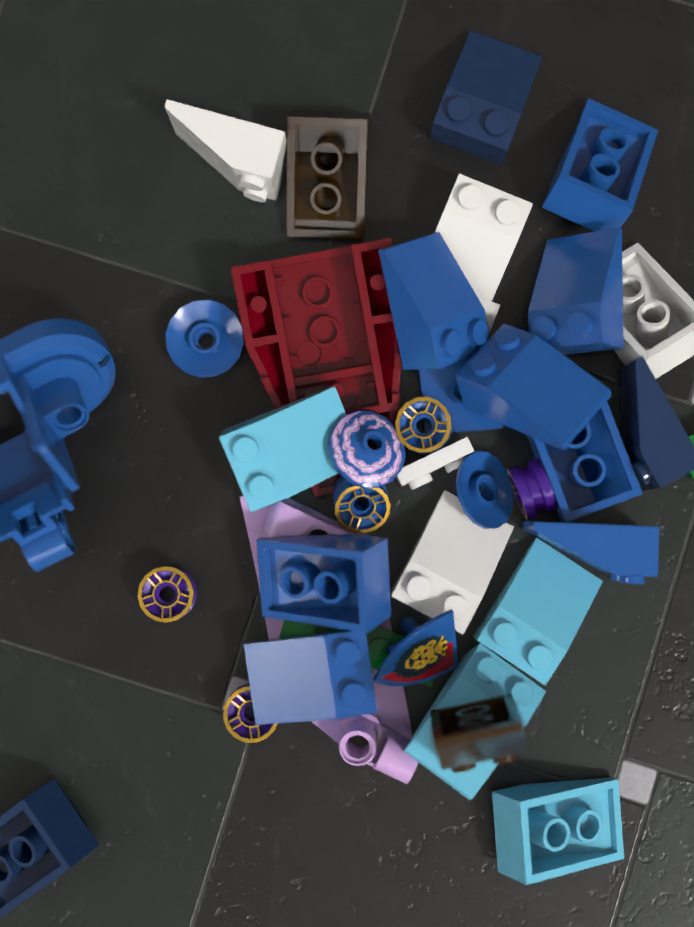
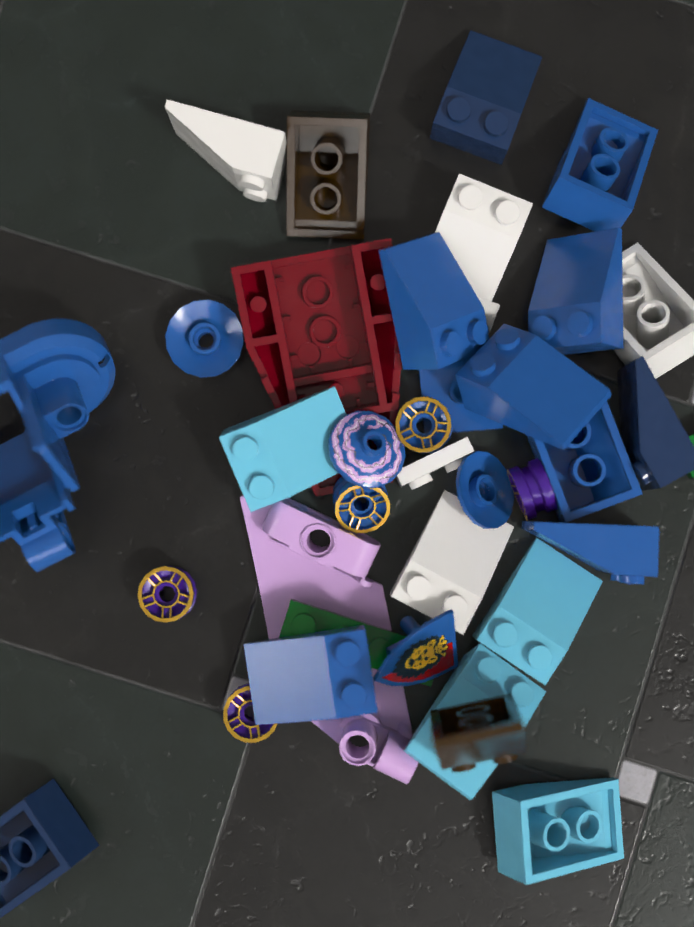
(325, 580): blue slope -> none

